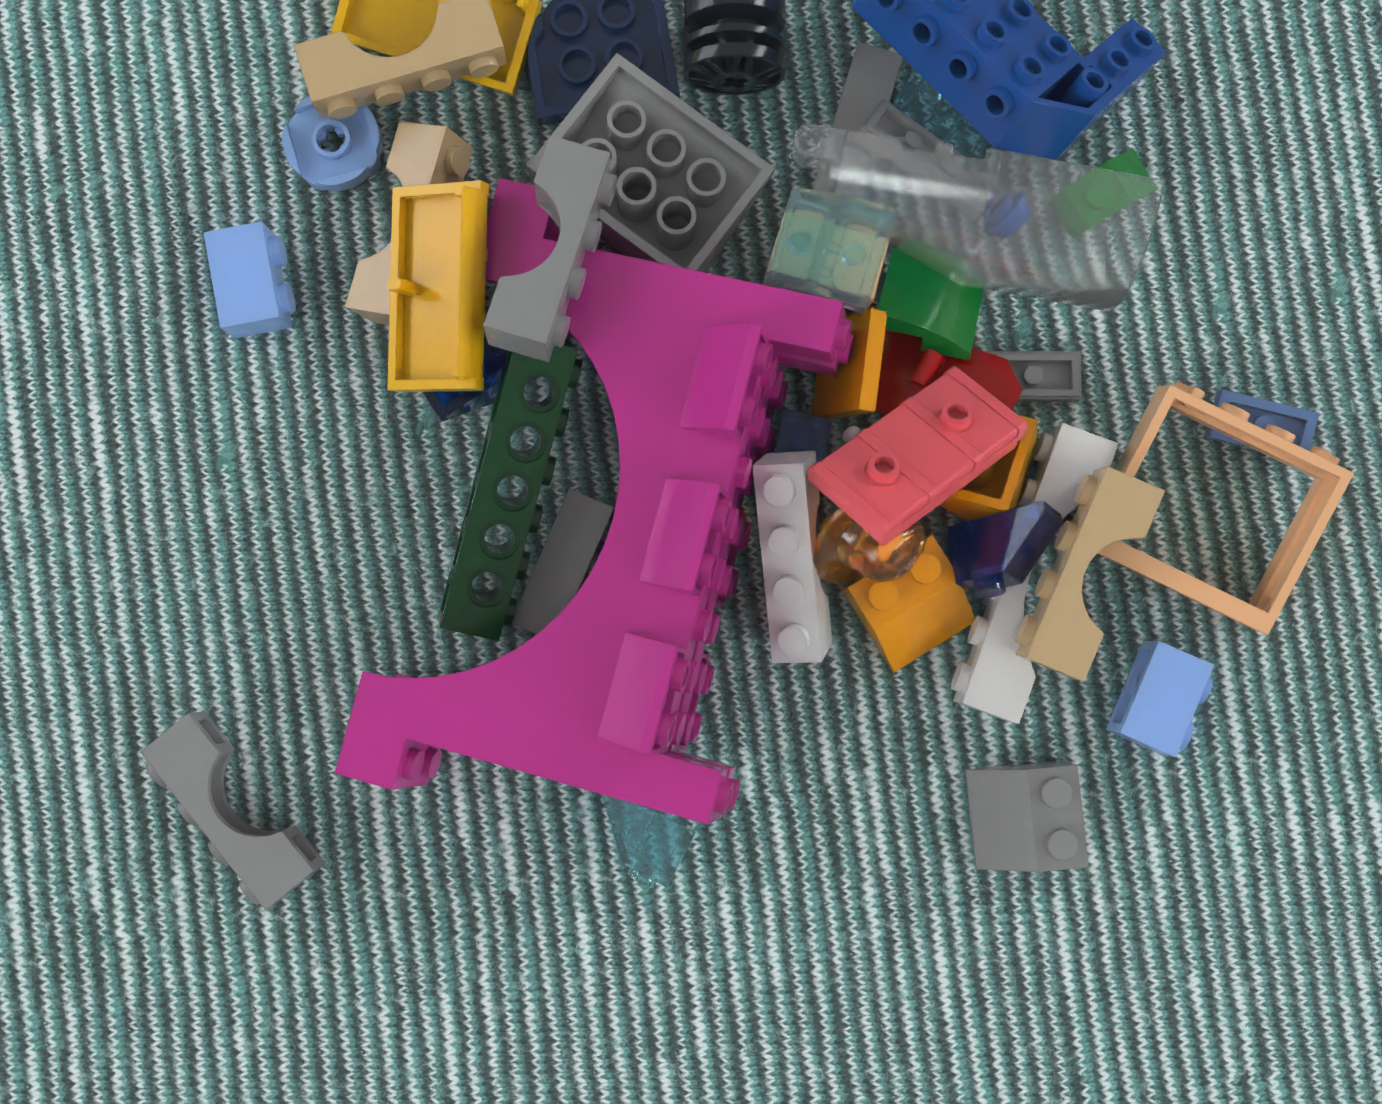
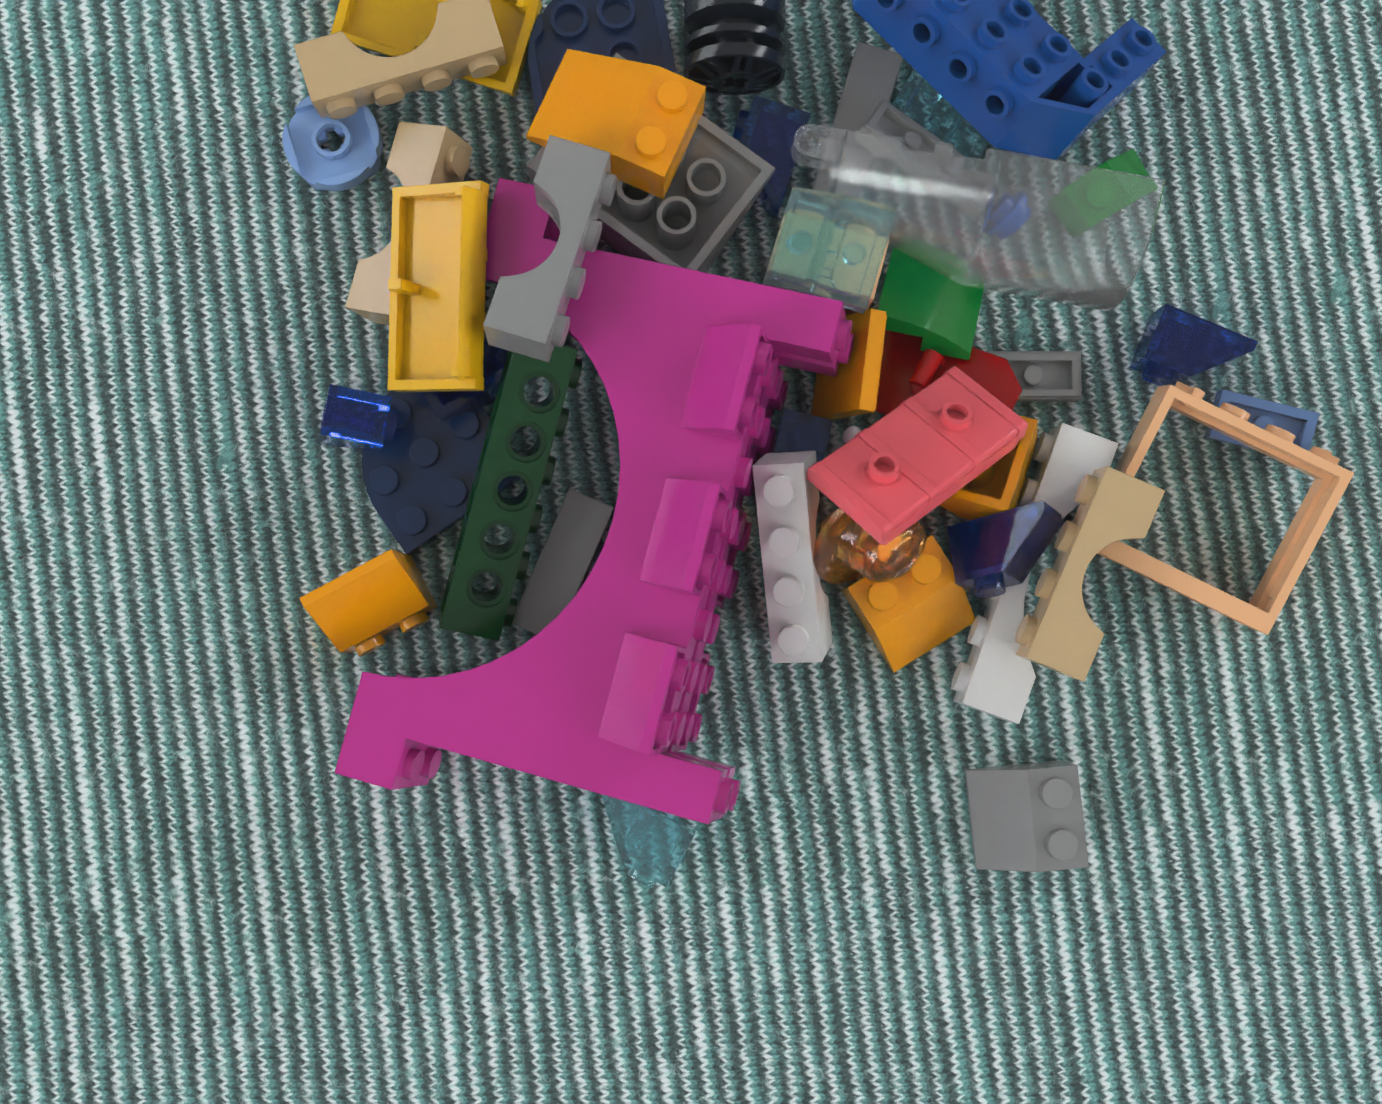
(192, 764): light grey arch -> none
(249, 279): light blue brick -> none
(356, 419): none -> clear blue slope
(371, 603): none -> light orange slope
(427, 470): none -> dark blue plate
(624, 109): none -> light orange slope
(770, 134): none -> clear blue slope
(1161, 698): light blue brick -> none
(1185, 346): none -> clear blue slope

